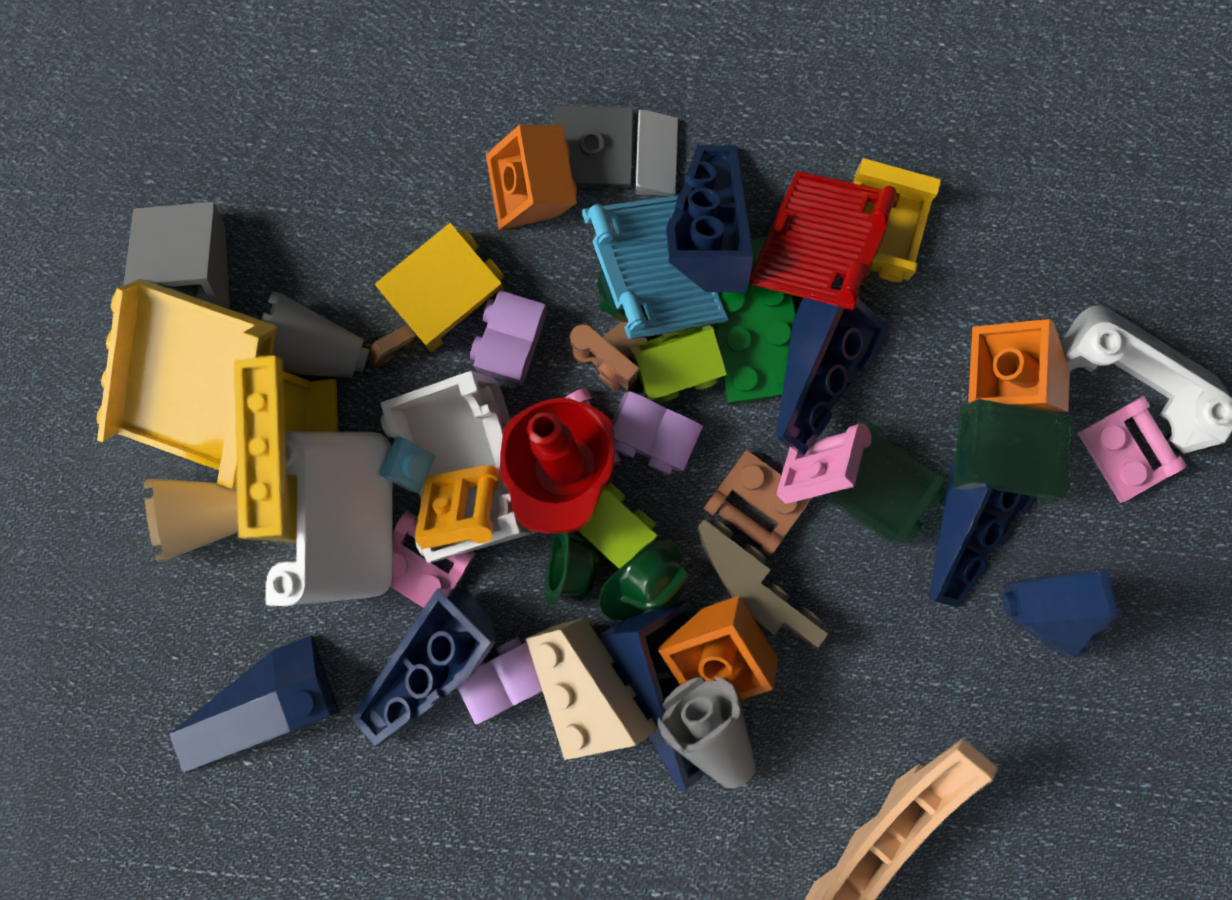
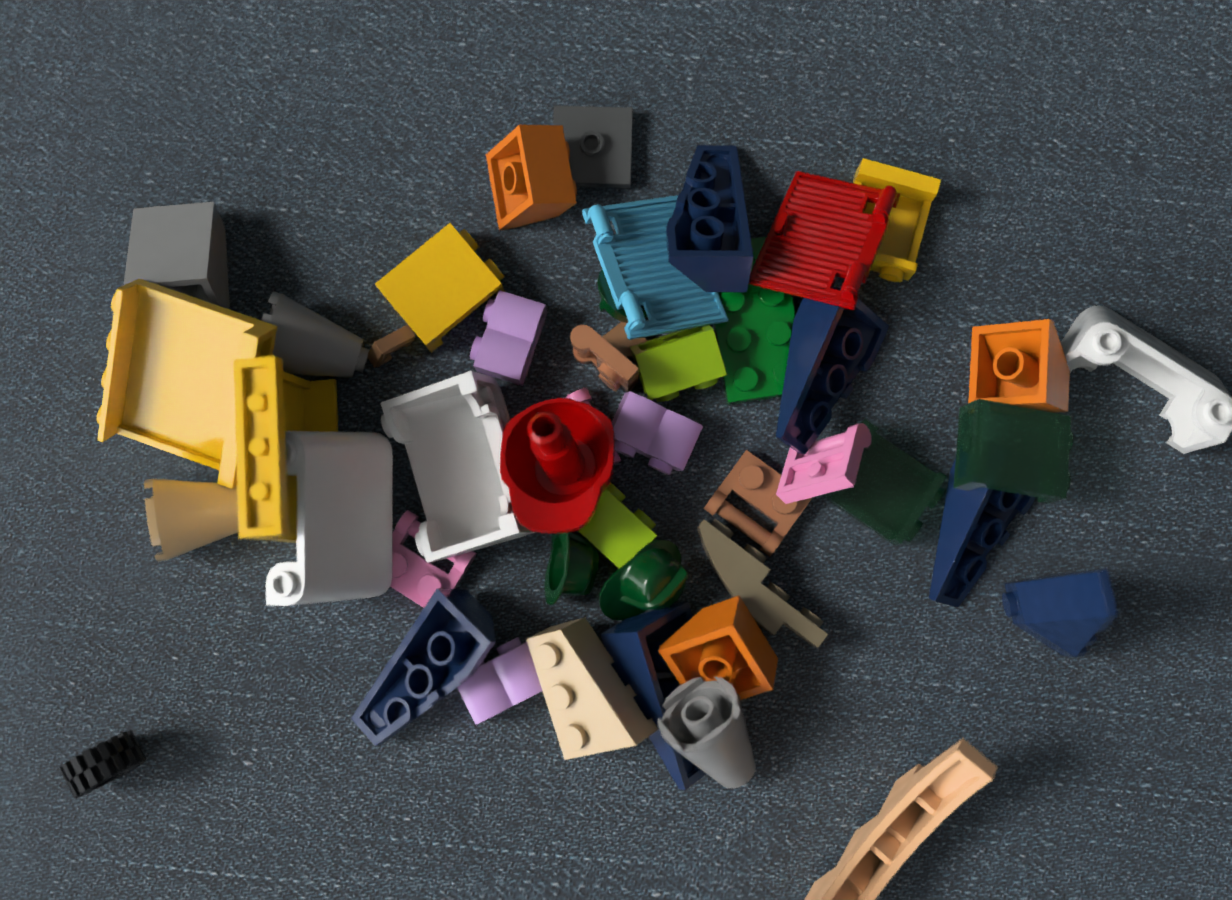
(102, 763): none -> black tyre
(265, 702): dark blue wedge -> none
(407, 465): medium azure plate -> none
(445, 503): light orange plate -> none
(656, 154): white slope -> none
(1121, 457): bright pink plate -> none

